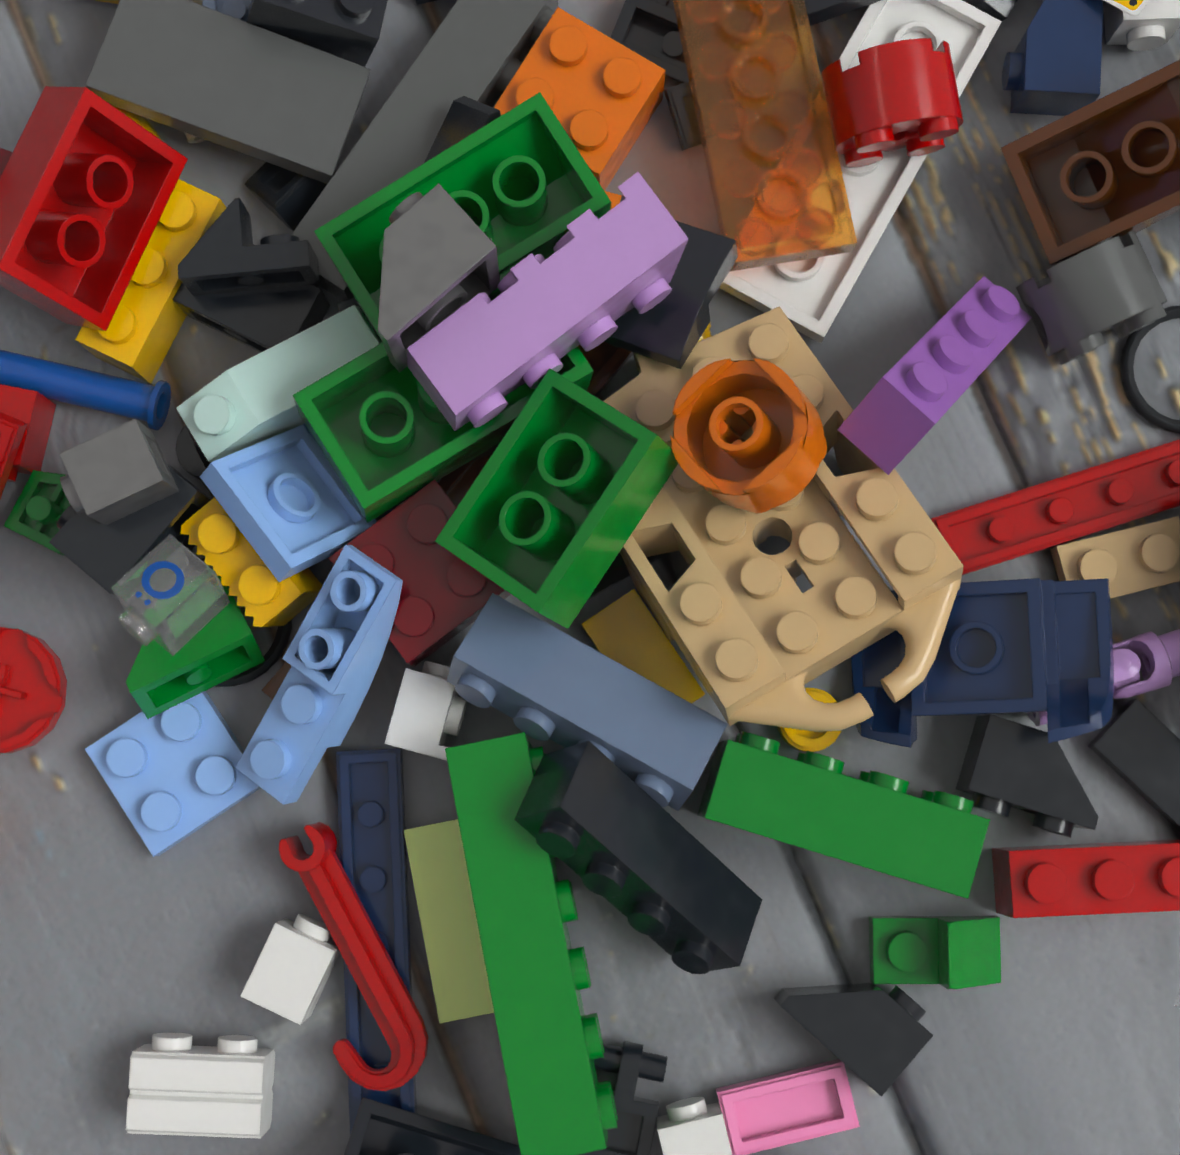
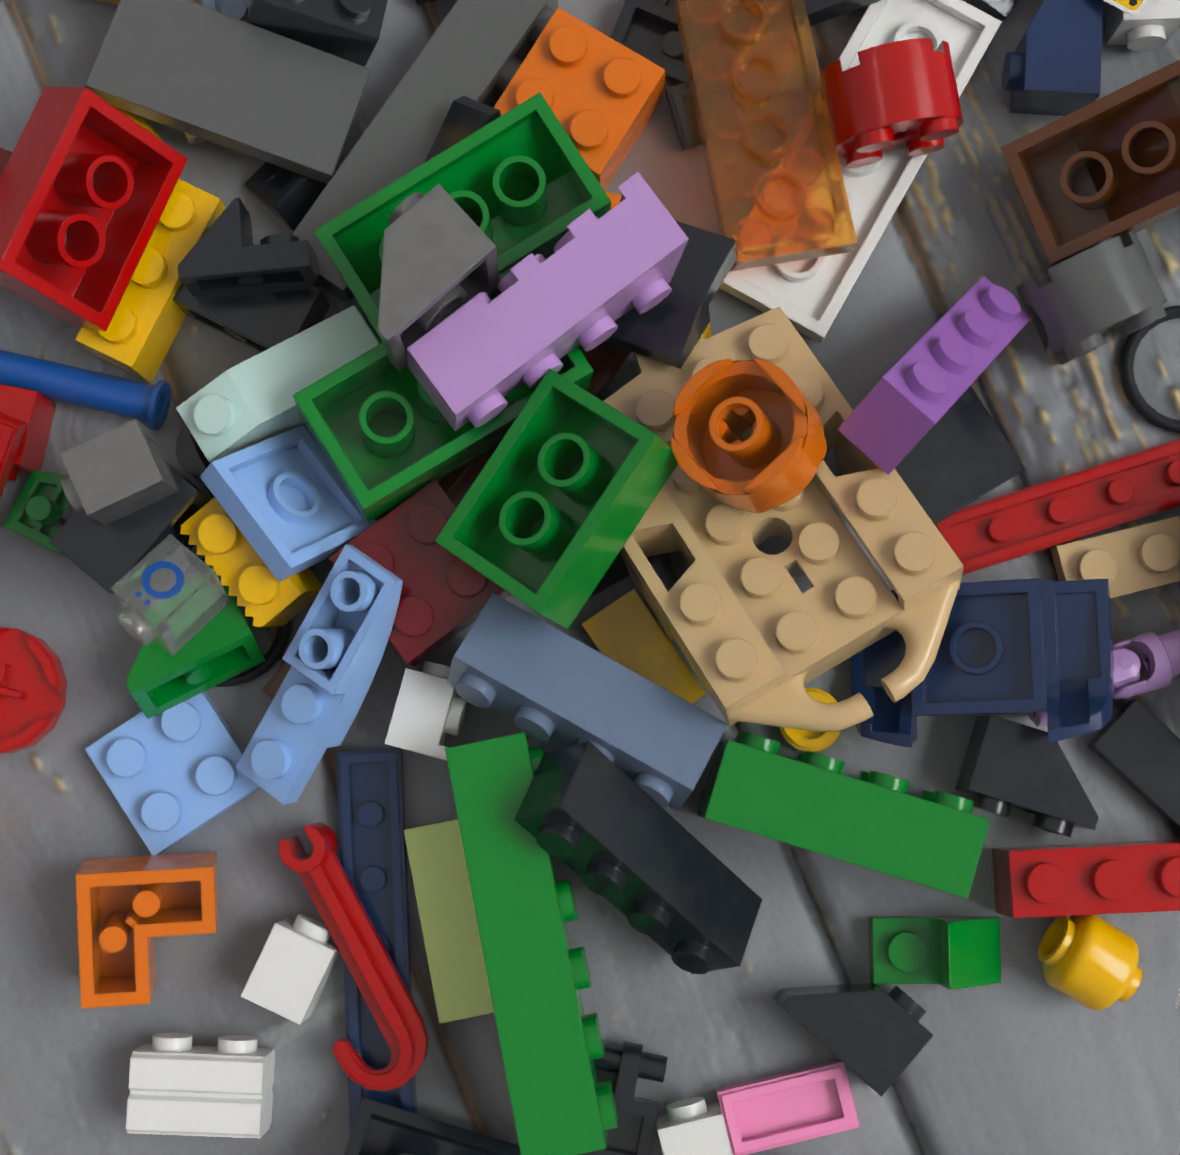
(128, 905): none -> orange brick
(958, 459): none -> black slope
(1090, 961): none -> yellow head

